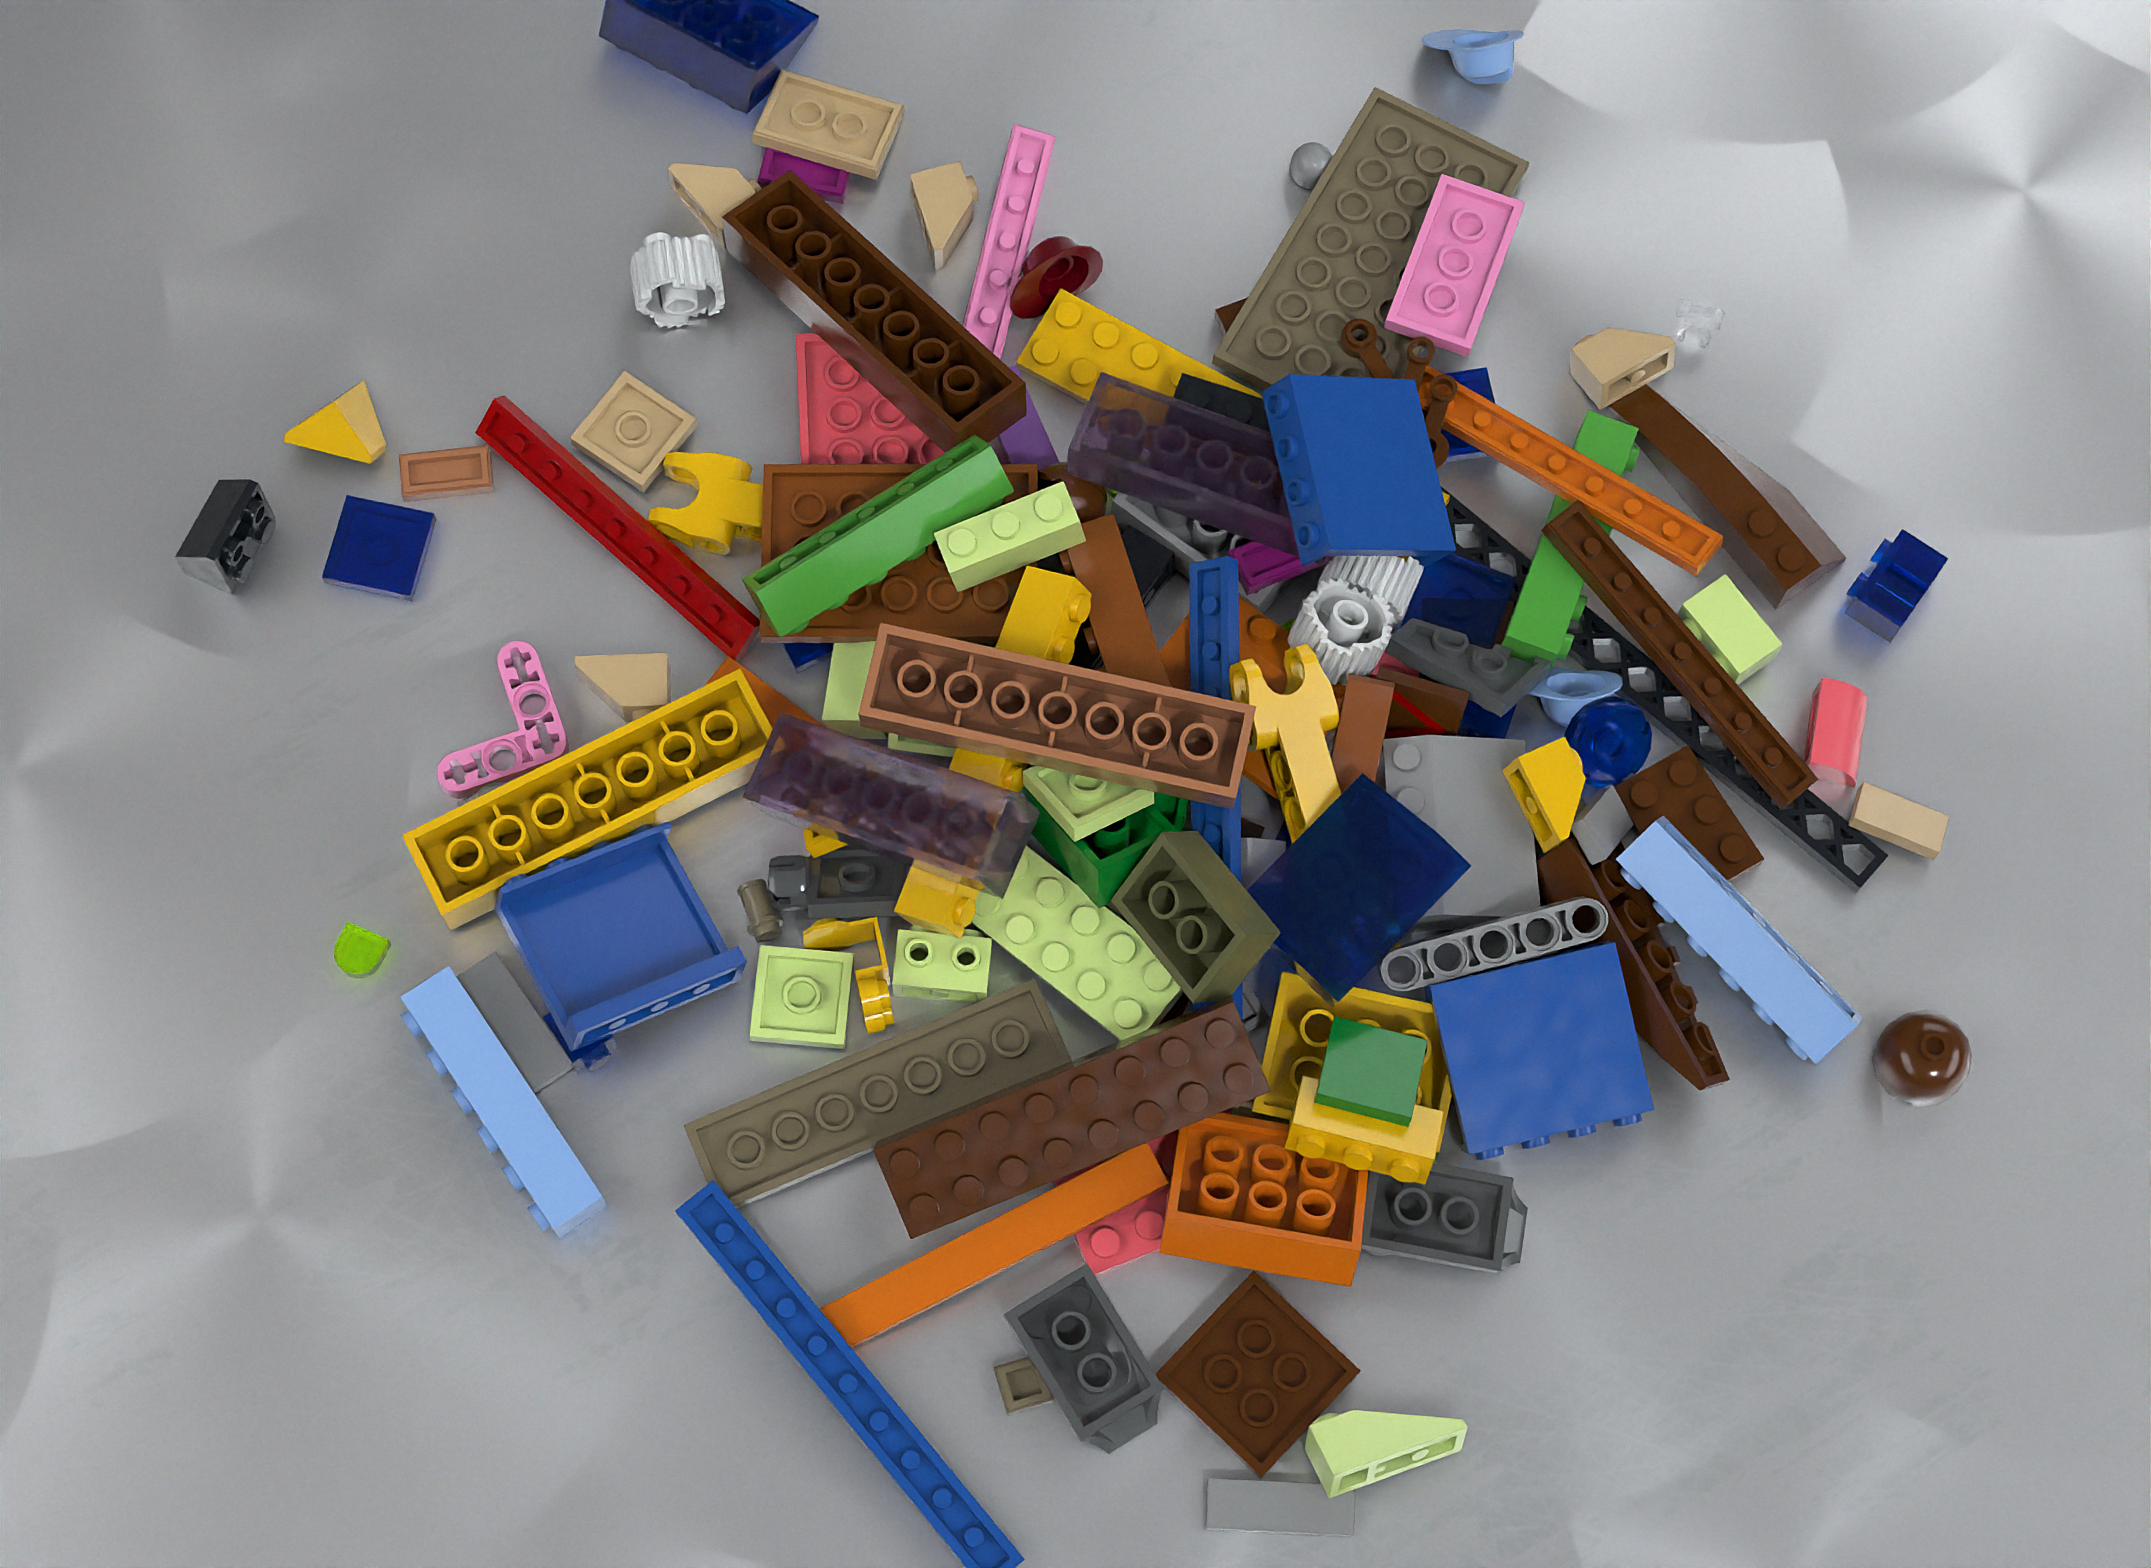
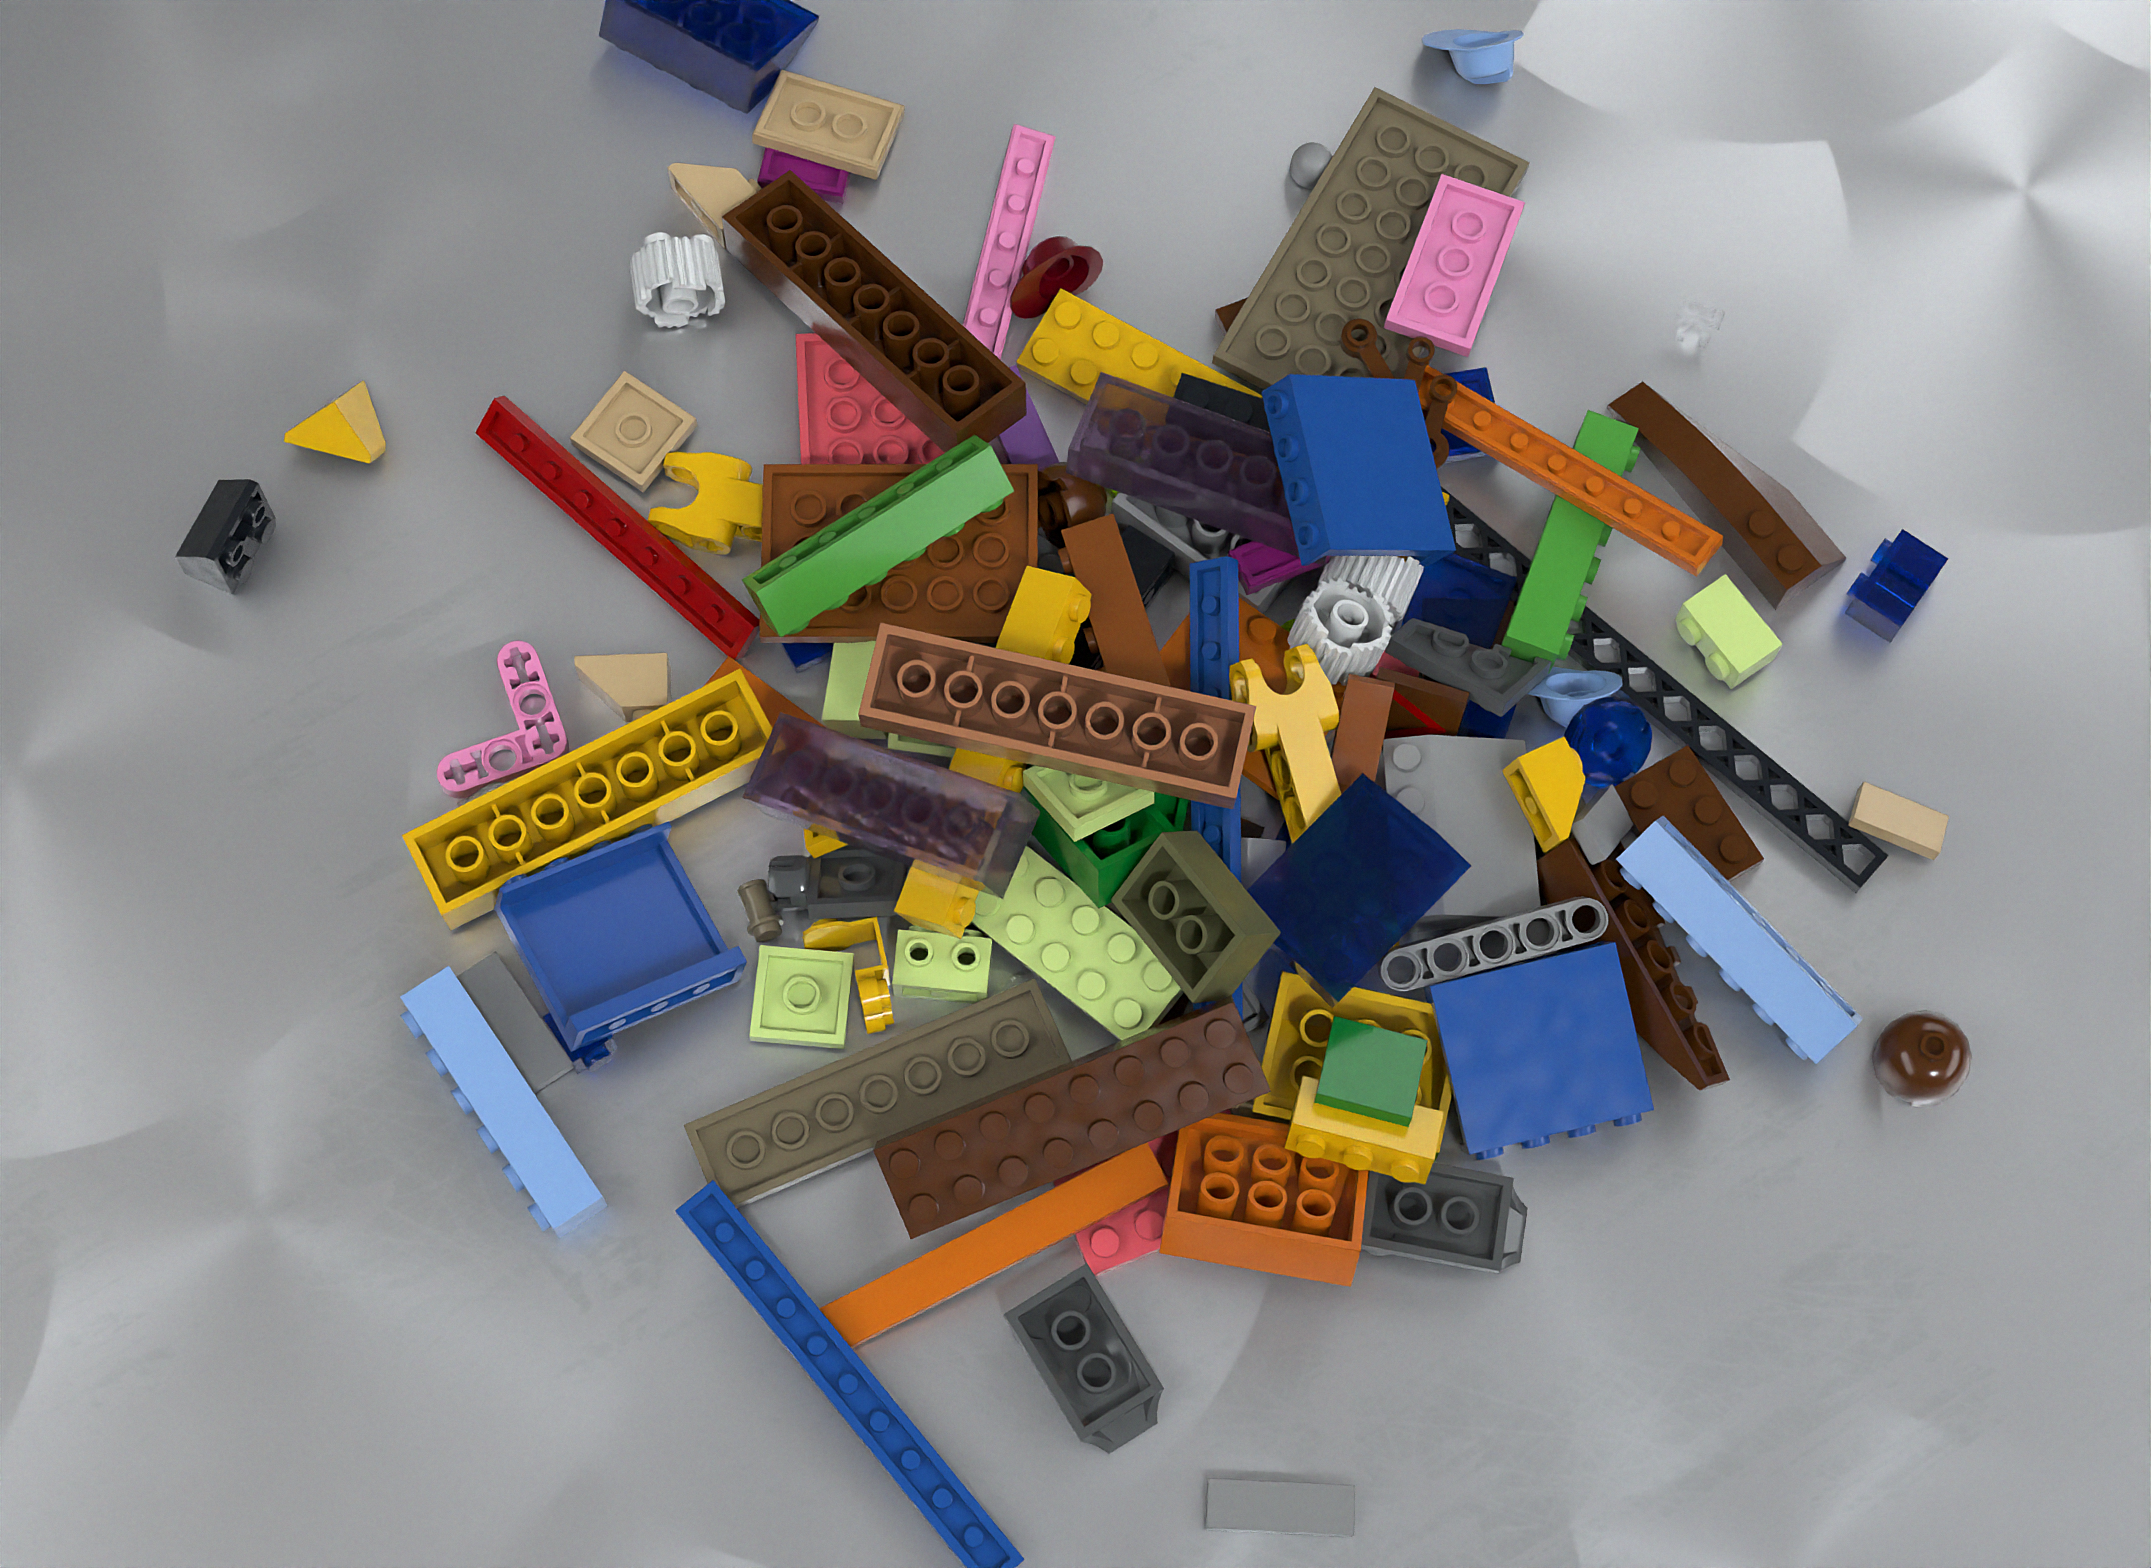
(360, 951): clear neon green tile -> none
(379, 548): clear blue tile -> none
(446, 473): nougat tile -> none
(943, 207): tan slope -> none
(1010, 536): yellowish green brick -> none
(1021, 1386): dark tan tile -> none
(1257, 1374): reddish brown plate -> none
(1372, 1445): yellowish green slope -> none
(1619, 362): tan slope -> none
(1679, 654): reddish brown tile -> none
(1835, 731): coral brick -> none

